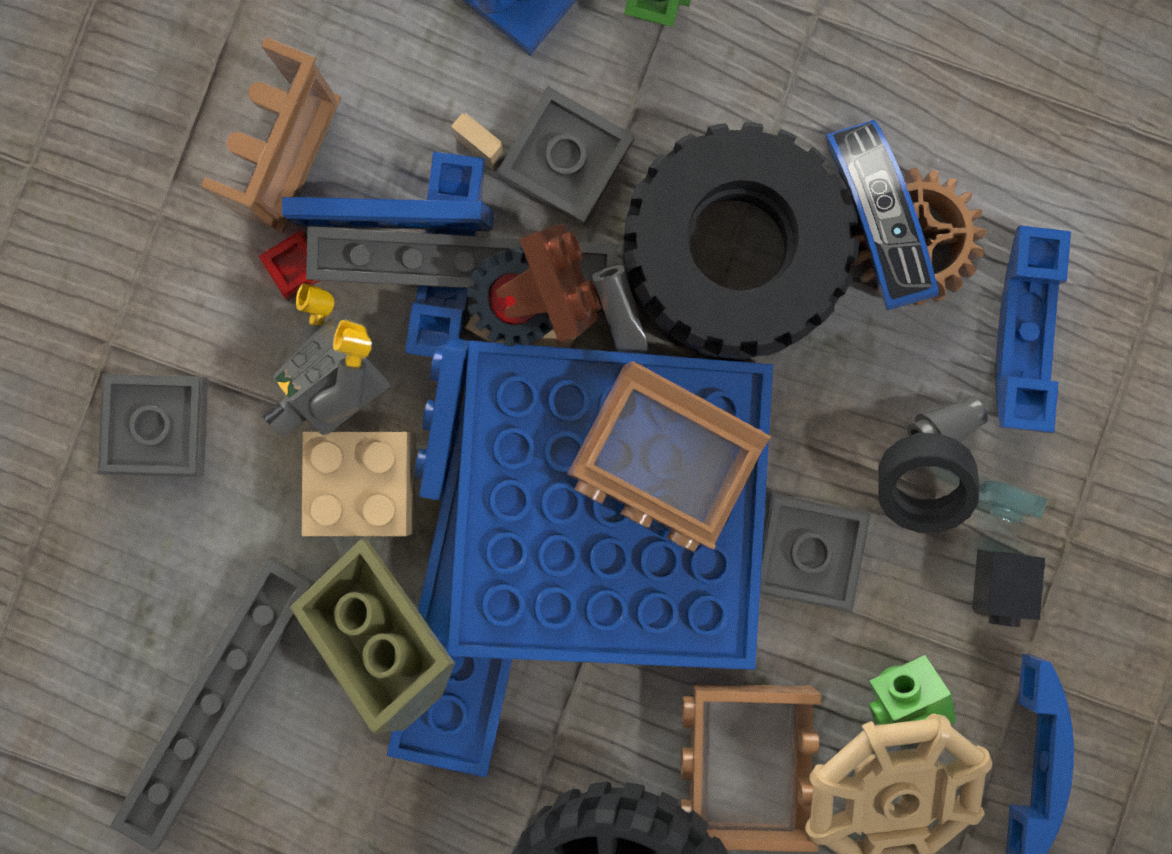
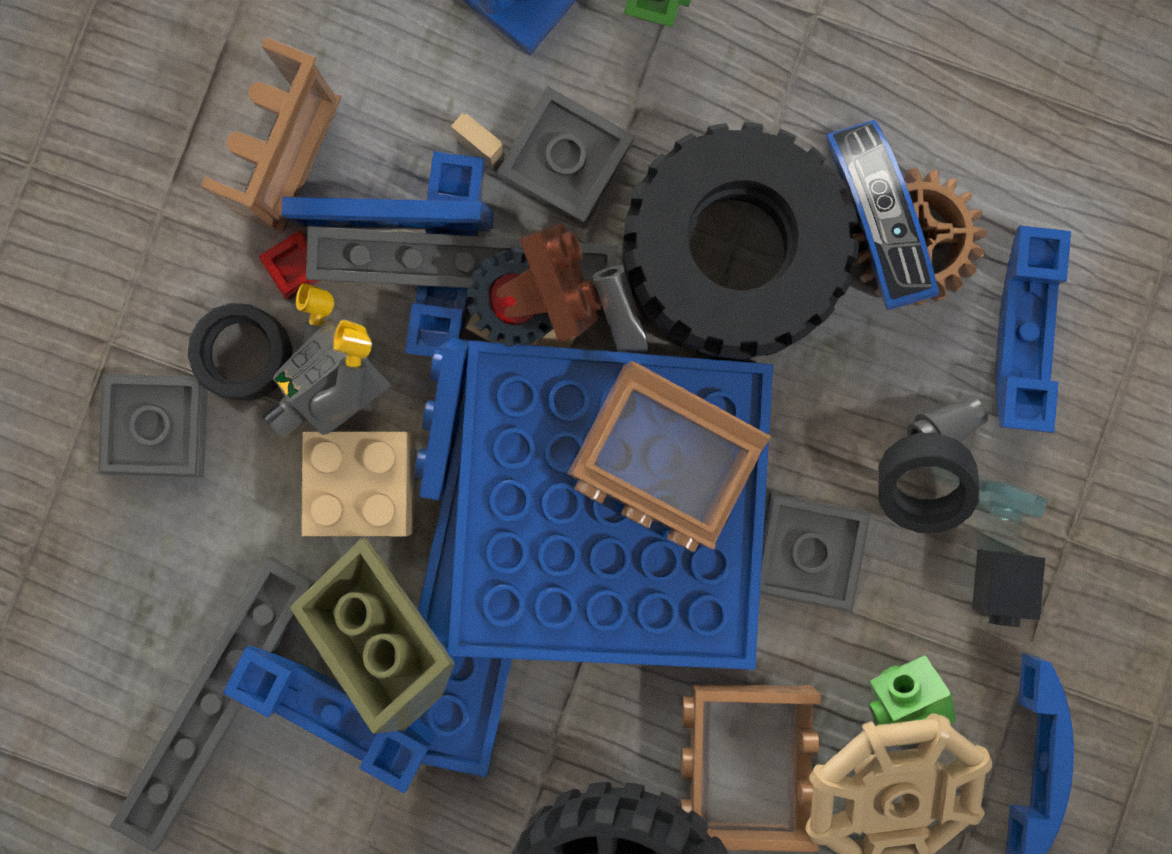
(206, 333): none -> black tyre
(324, 709): none -> blue slope

